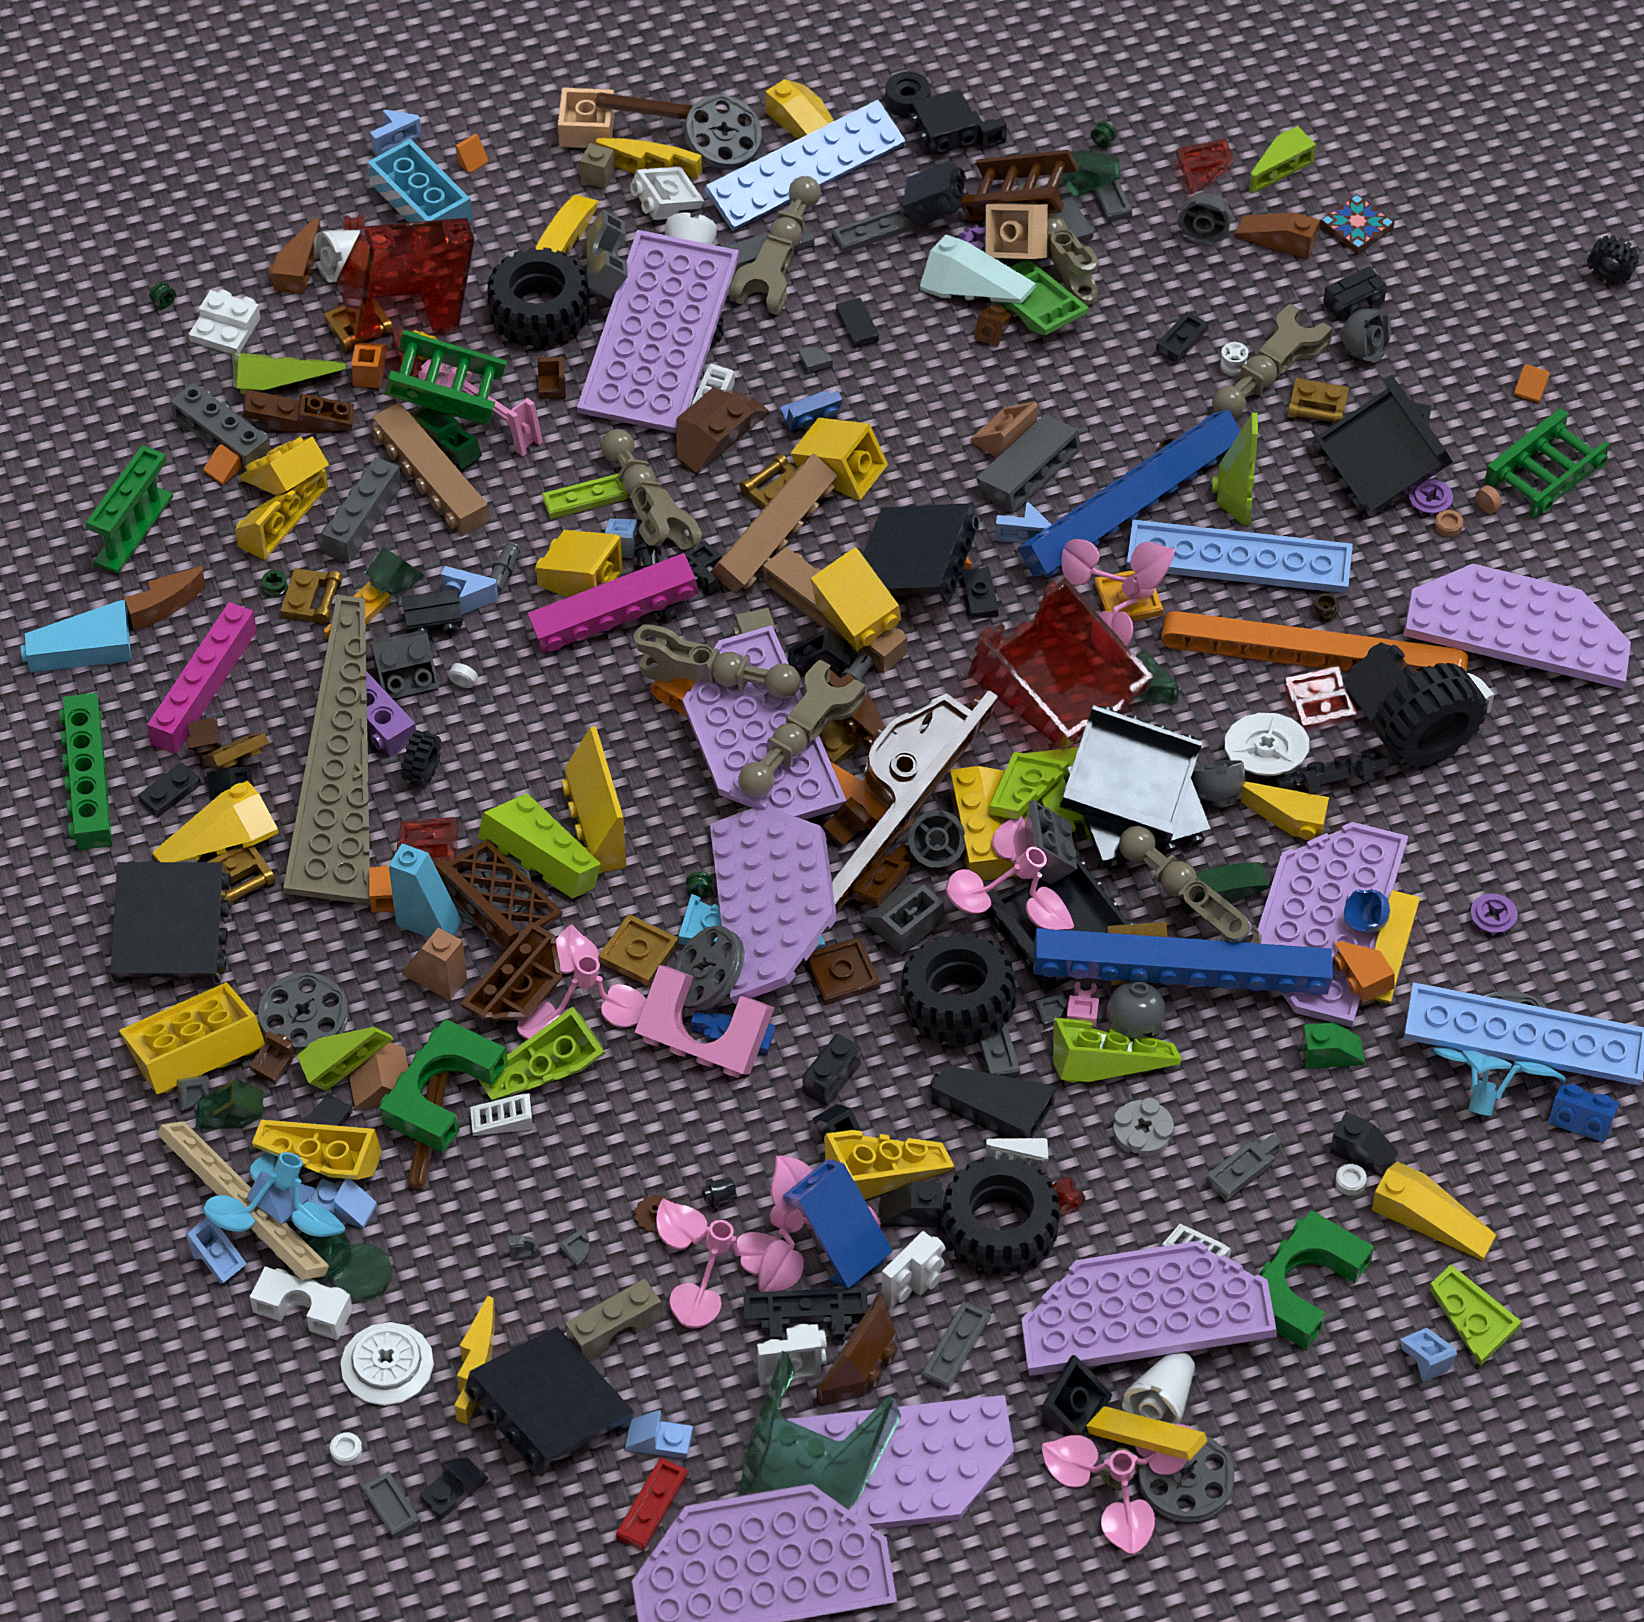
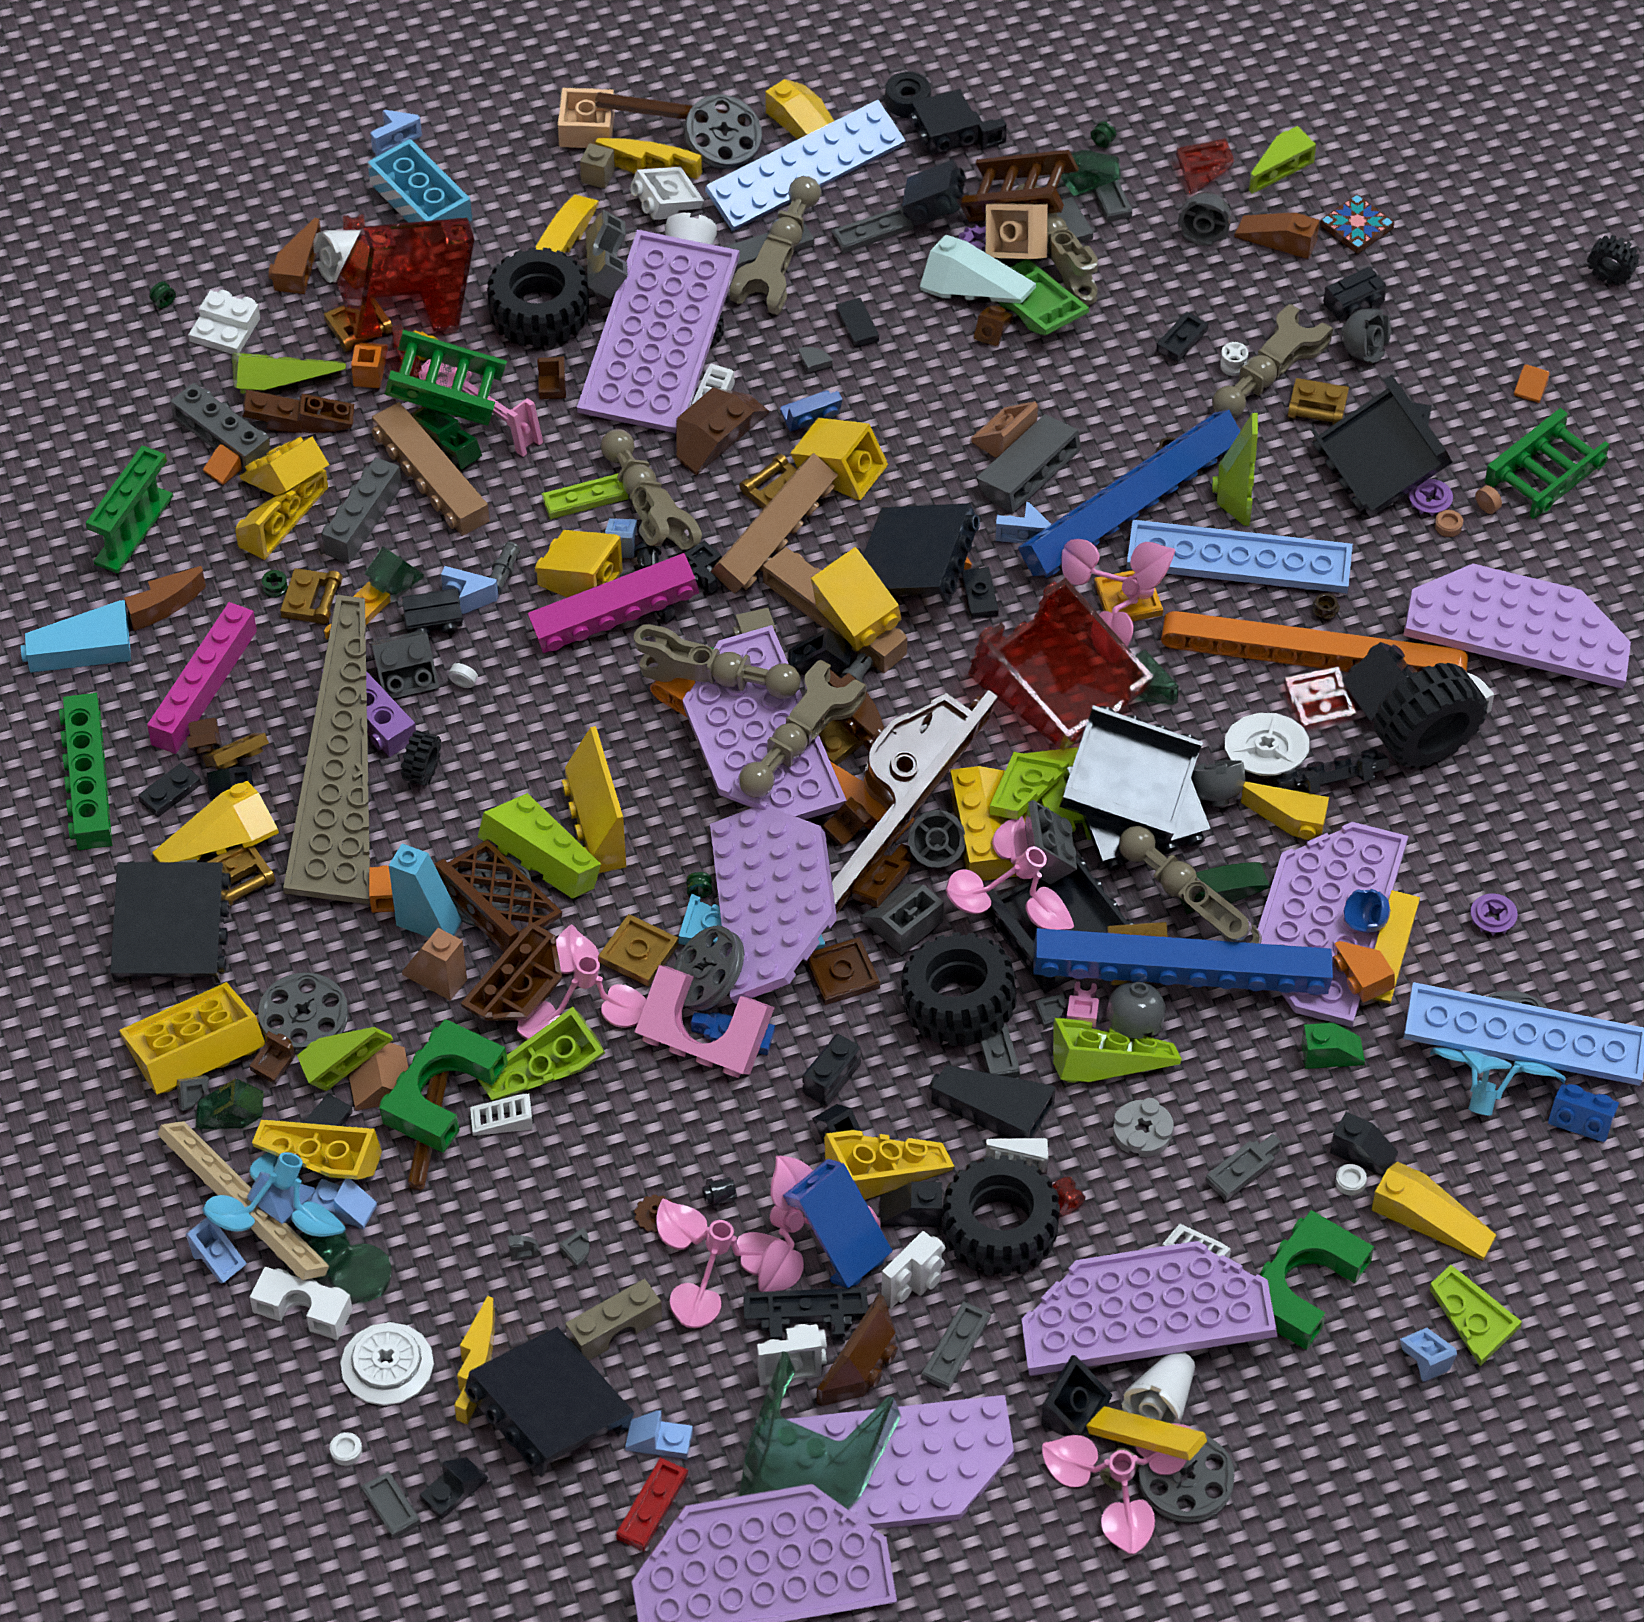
(432, 836): clear red slope -> none
(471, 154): orange slope -> none

